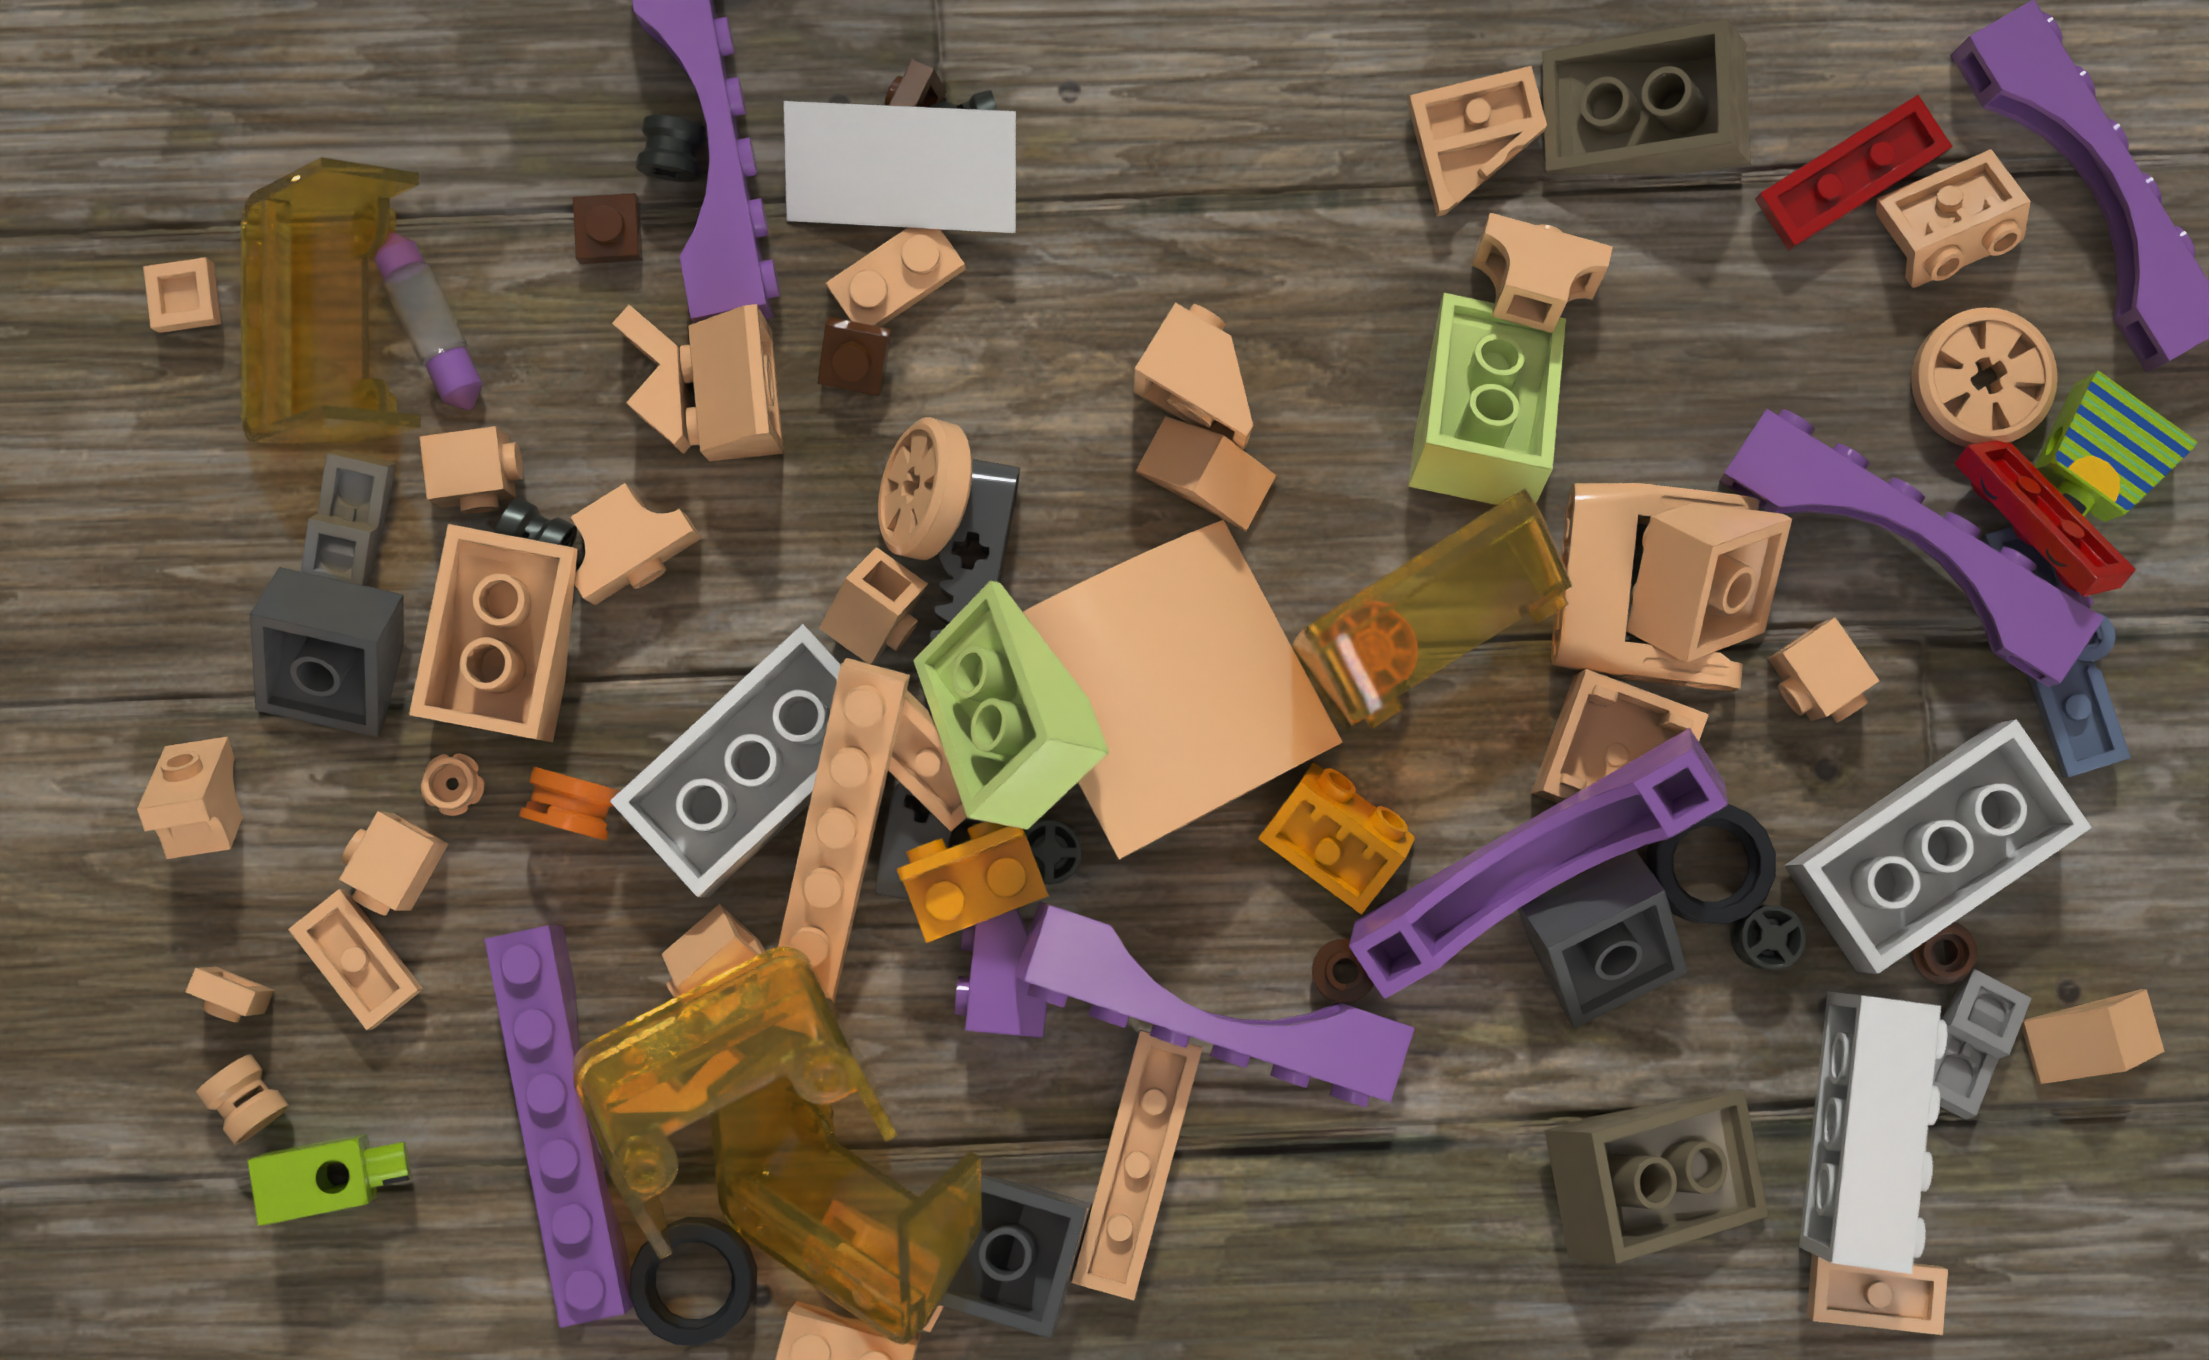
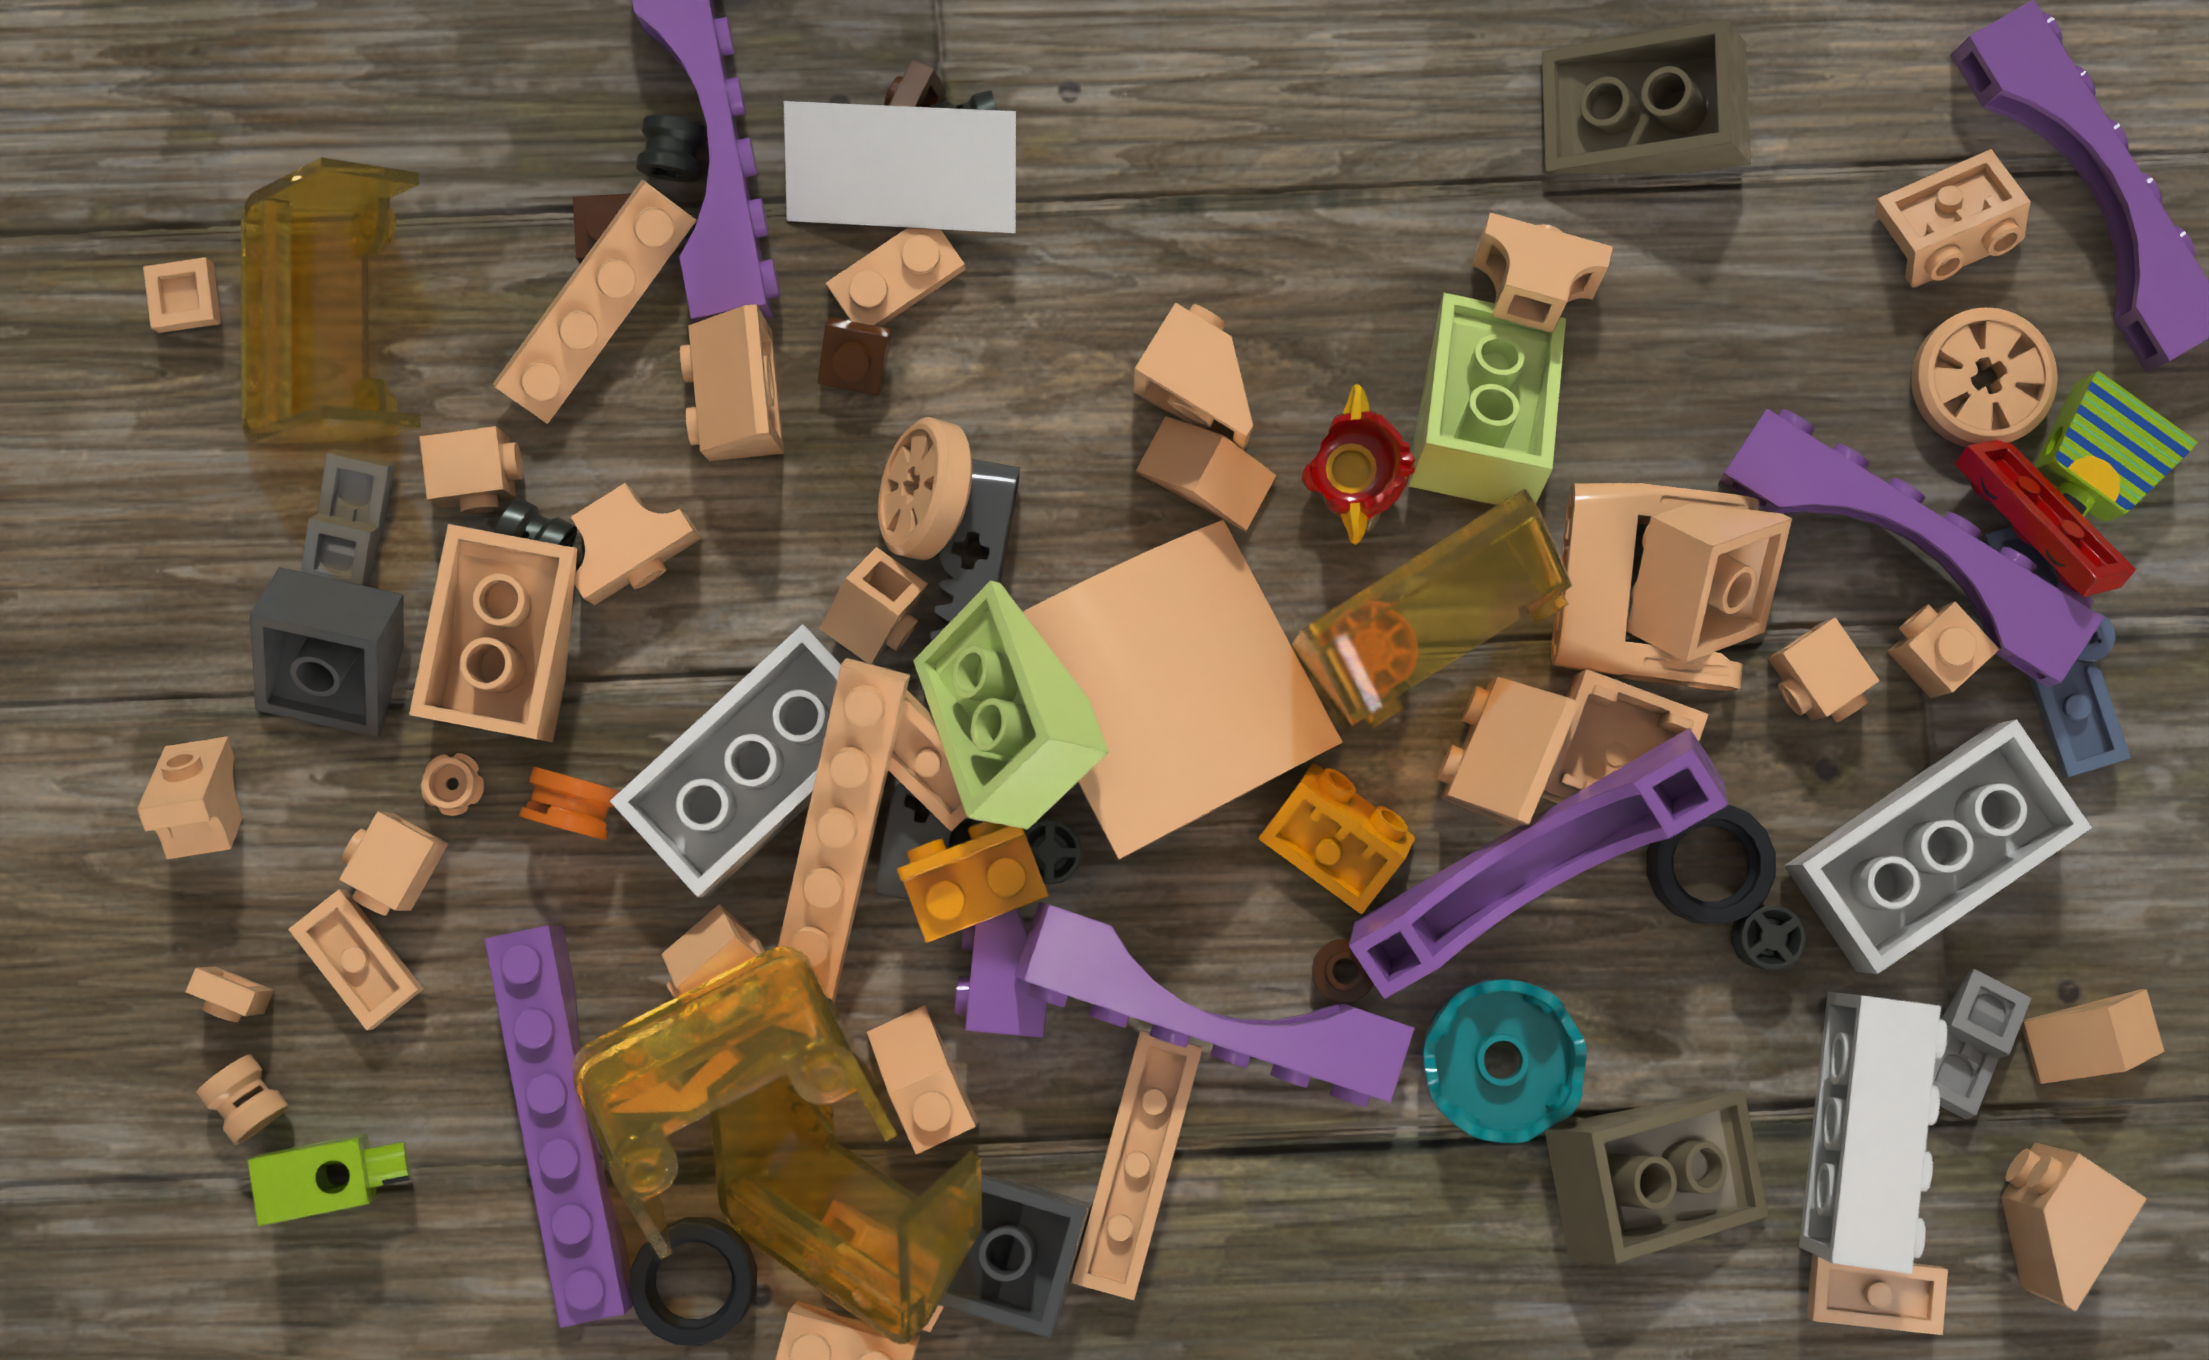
(428, 321): piece -> none
(594, 302): none -> light nougat plate
(664, 394): light nougat slope -> none
(921, 1080): none -> light nougat slope
(1360, 466): none -> red hair
(1474, 131): light nougat wing -> none
(1507, 750): none -> light nougat slope
(1549, 1068): none -> teal plate
(1604, 937): dark grey slope -> none
(1853, 172): red plate -> none
(1941, 648): none -> light nougat brick
(1960, 963): reddish brown plate -> none
(2064, 1221): none -> light nougat slope

